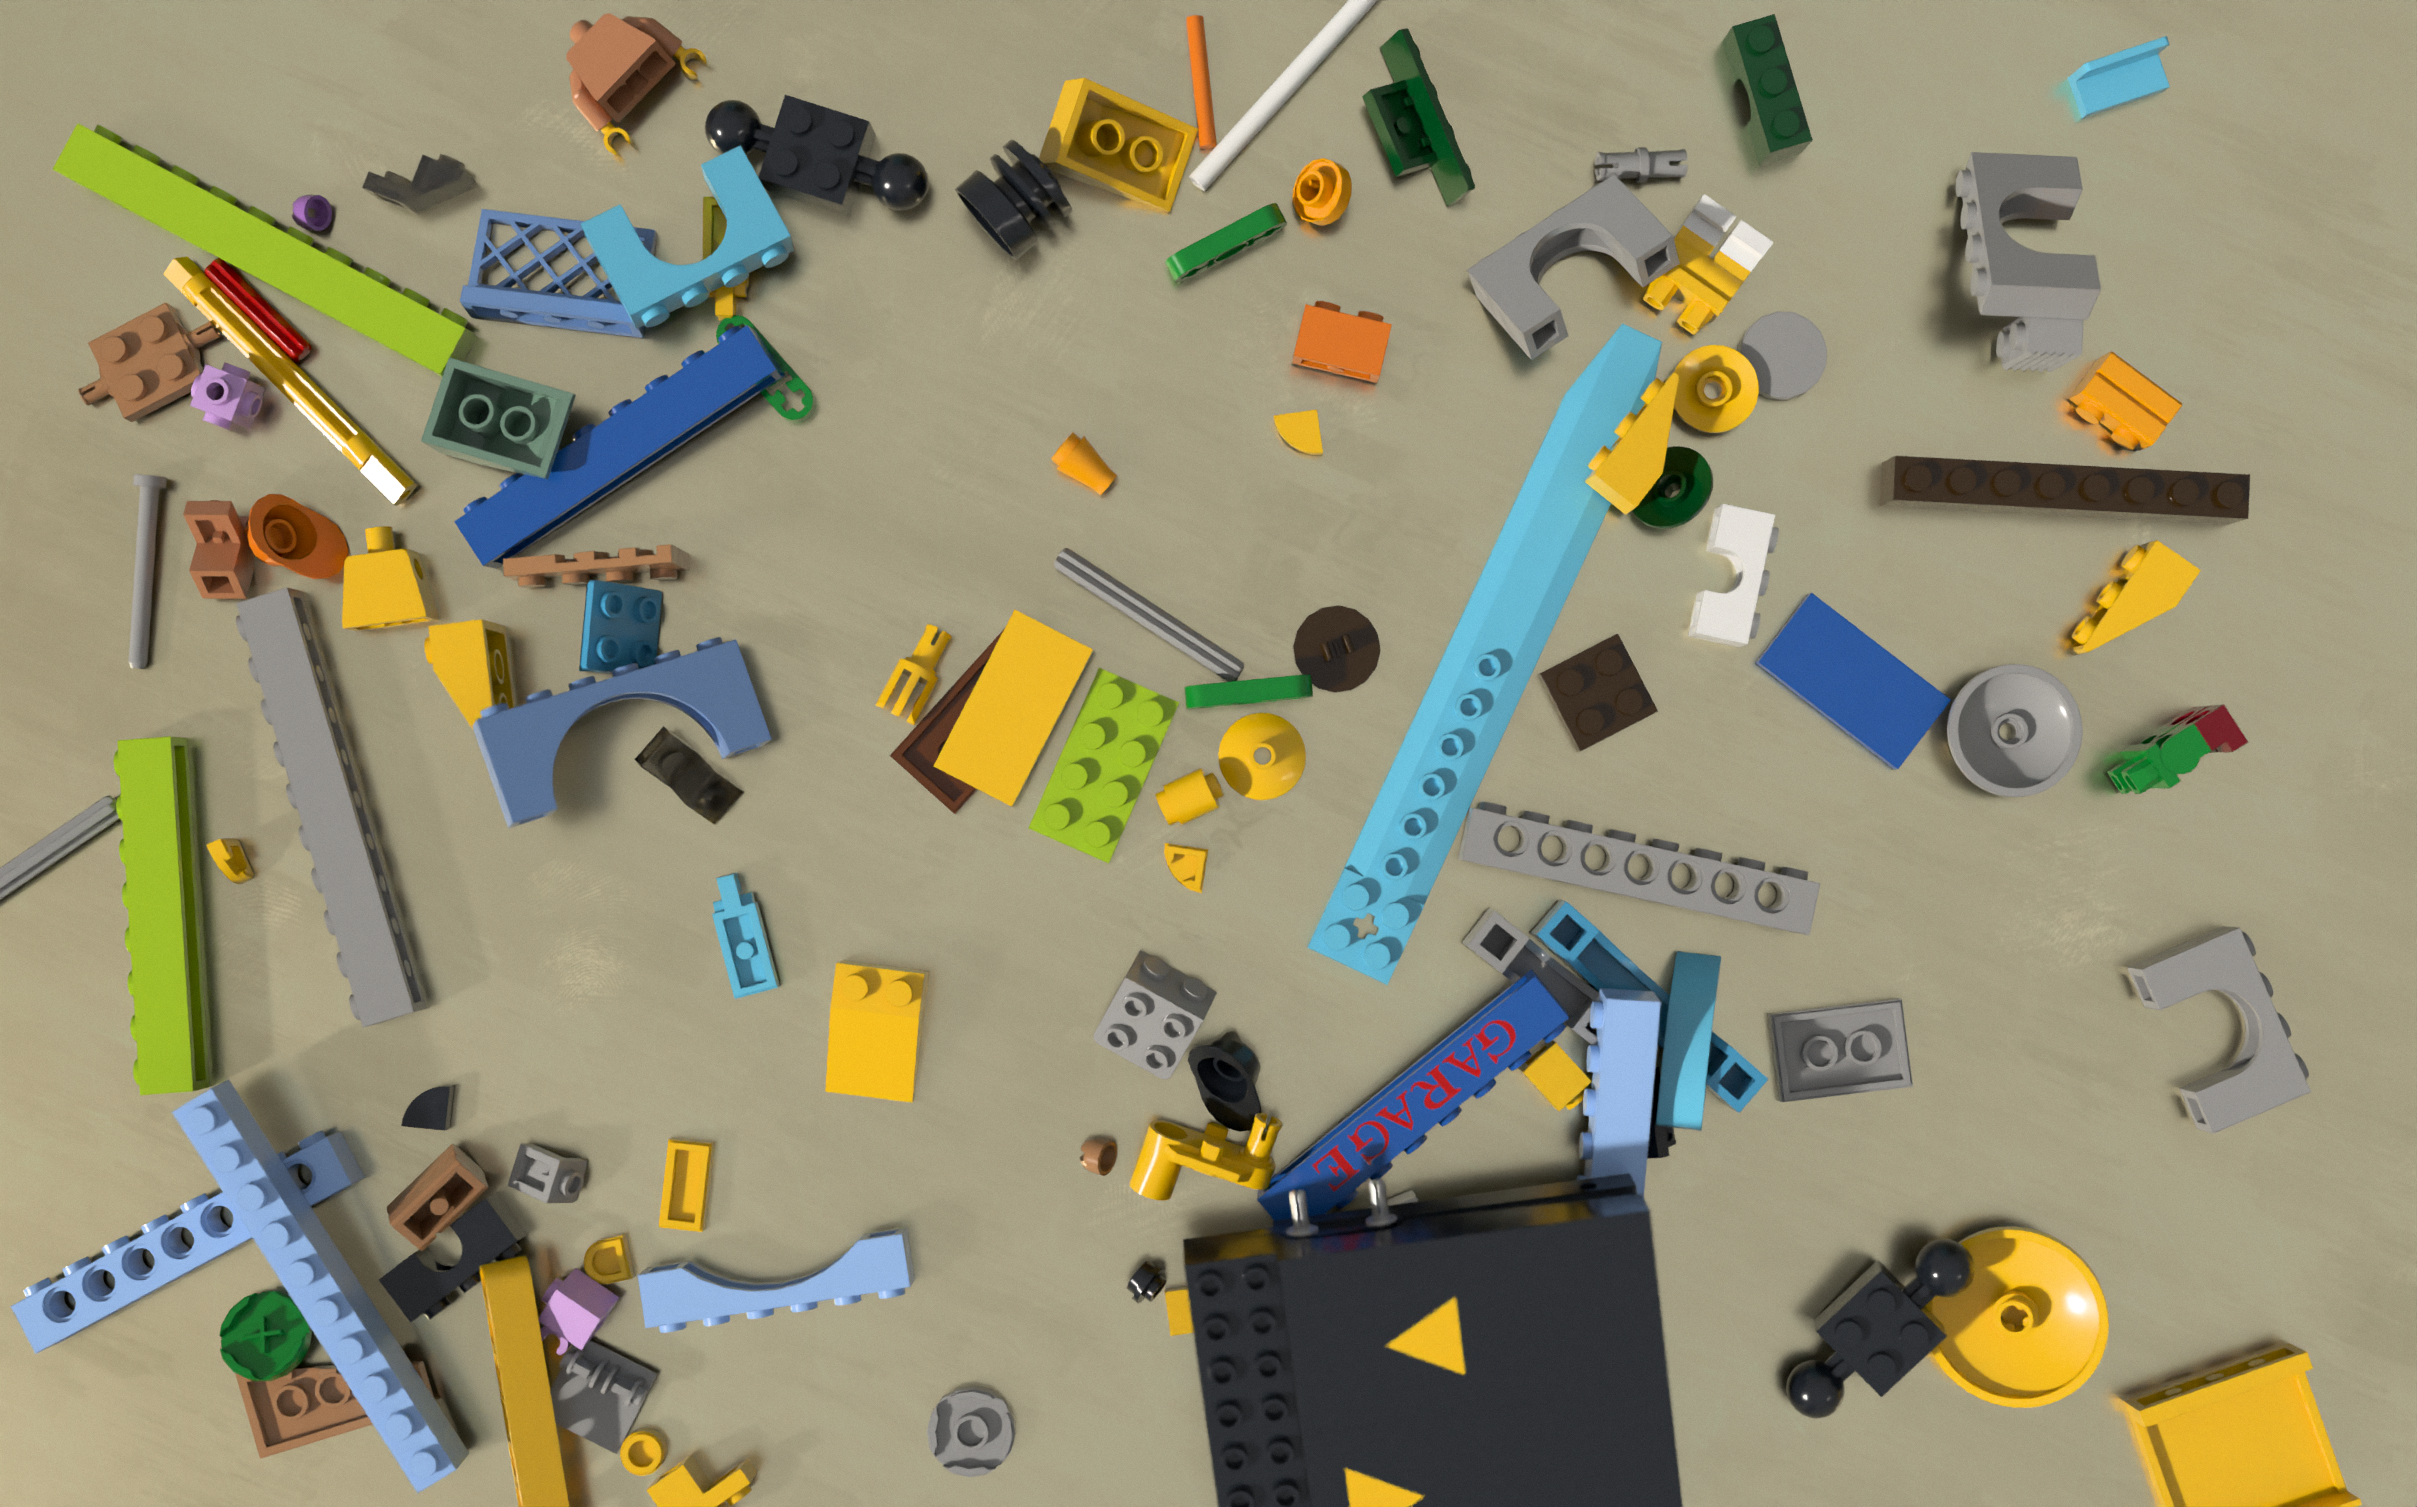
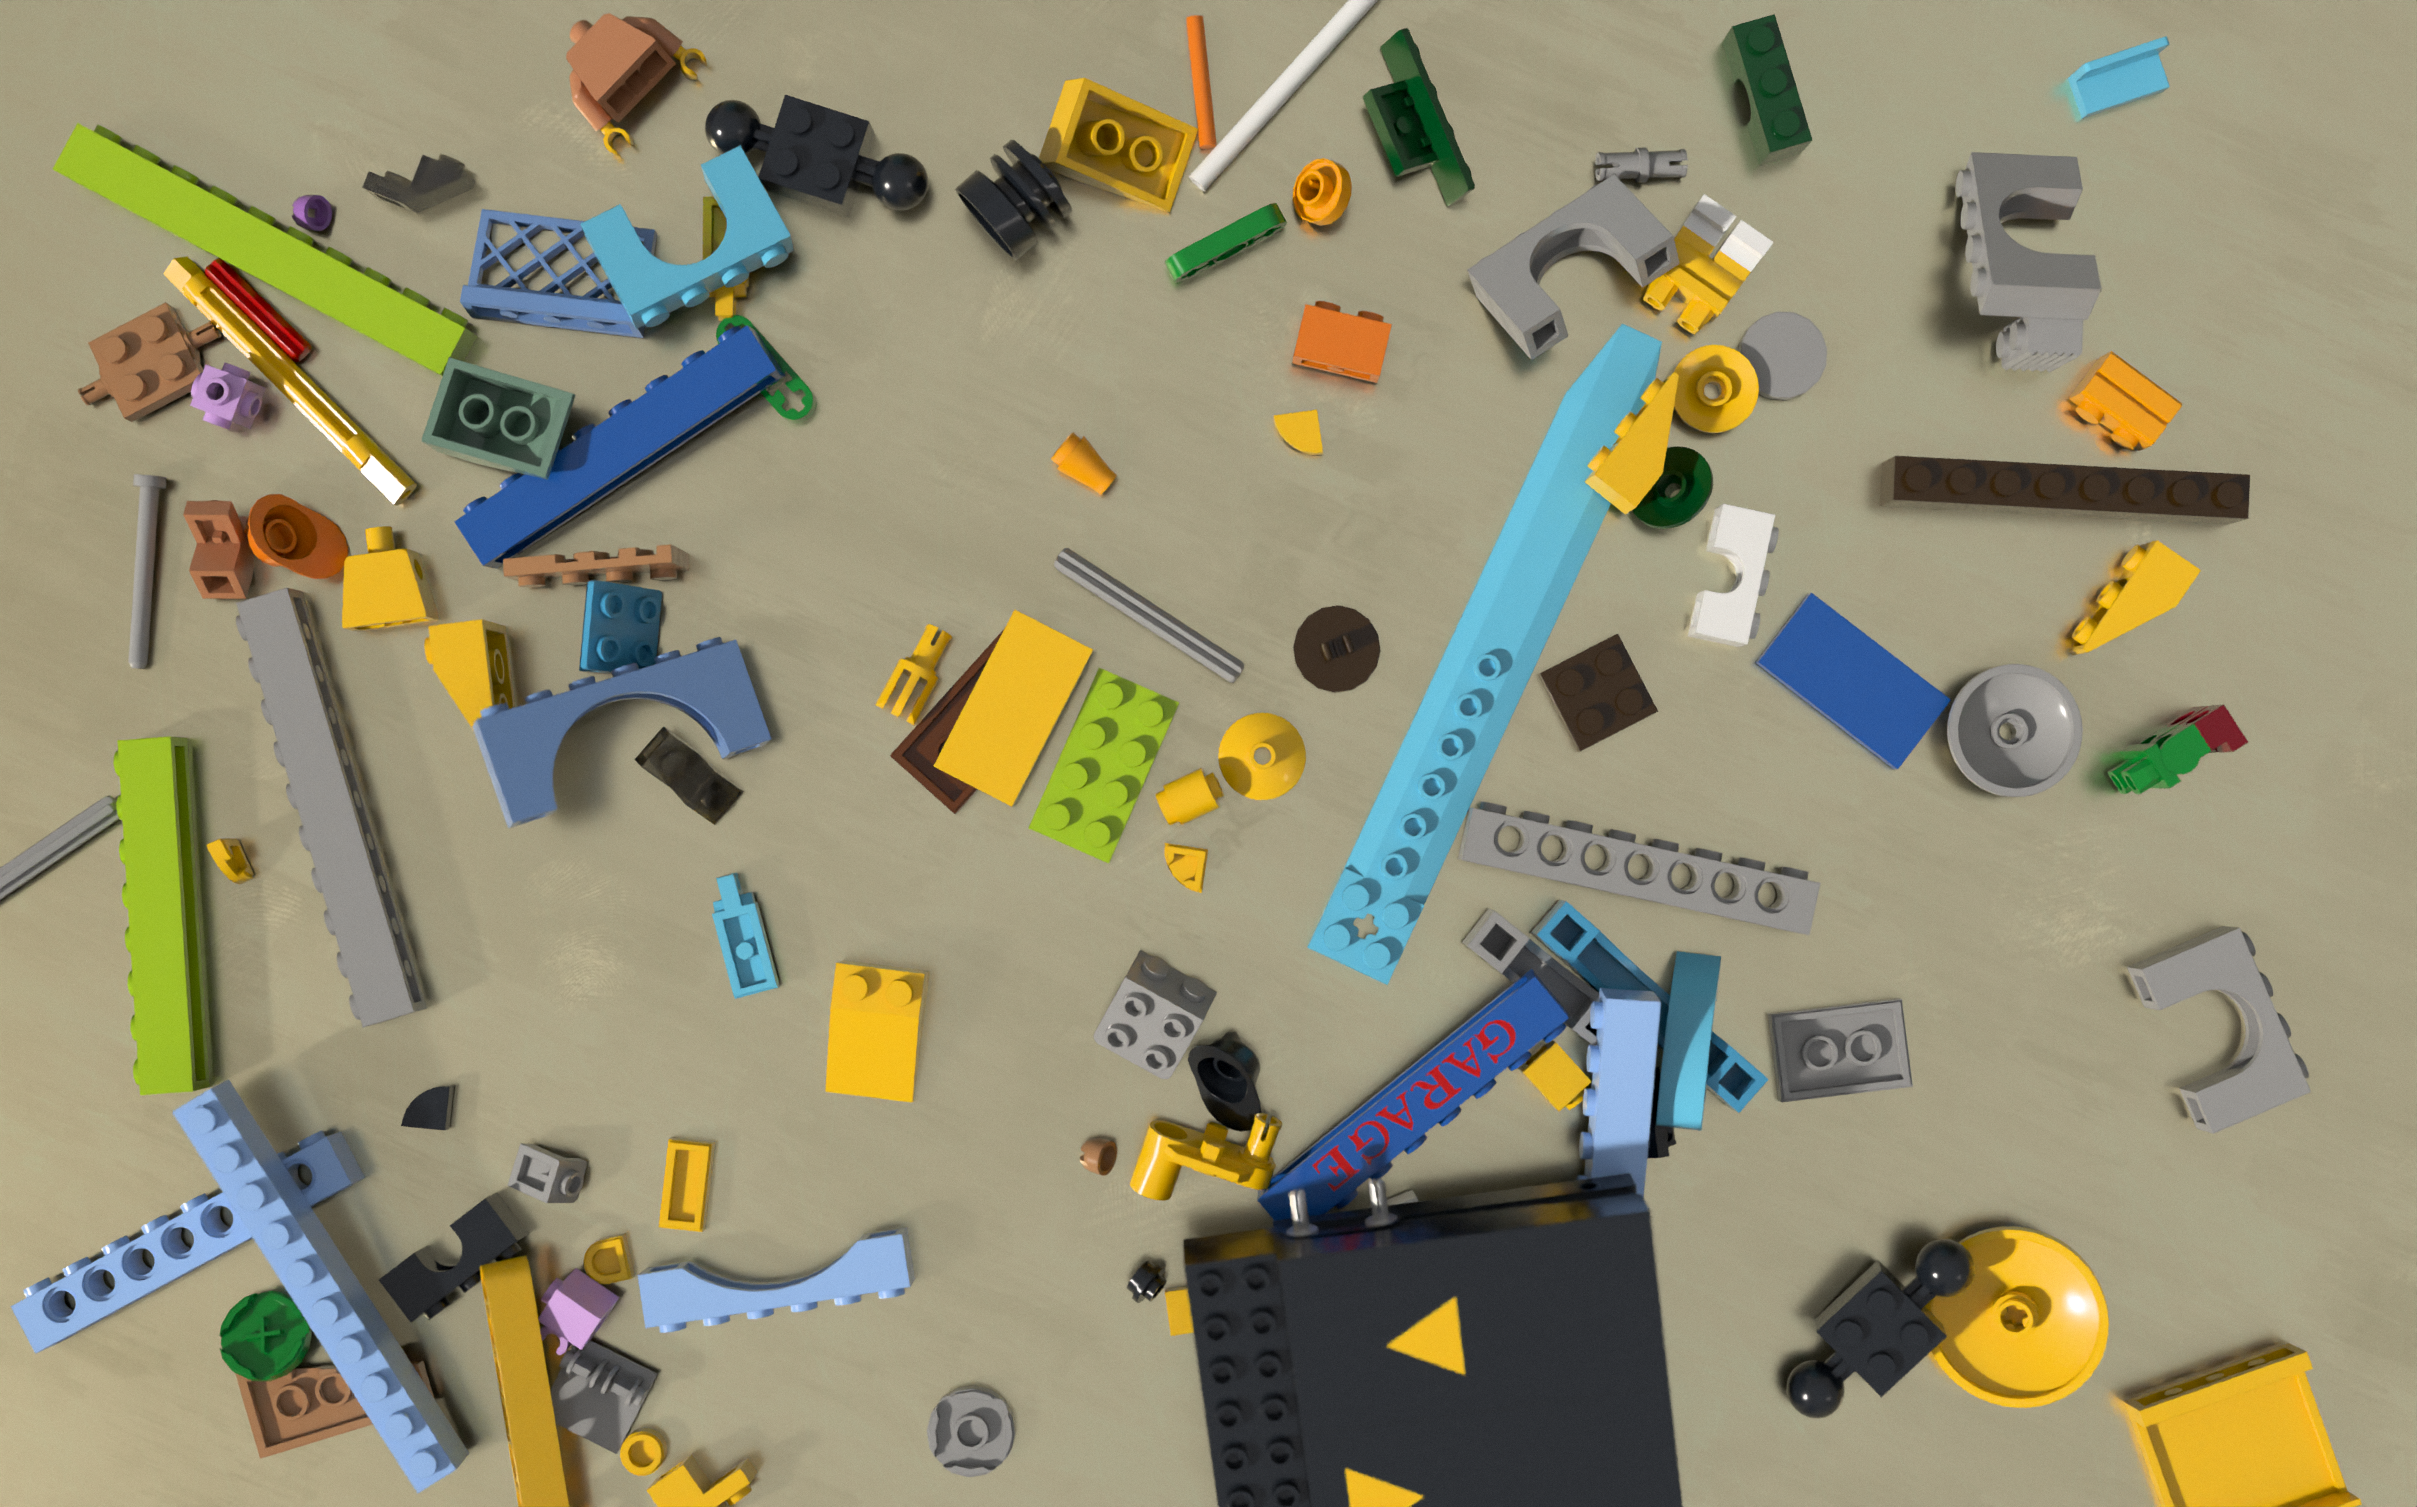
(437, 1197): medium nougat brick -> none
(1248, 691): green beam -> none

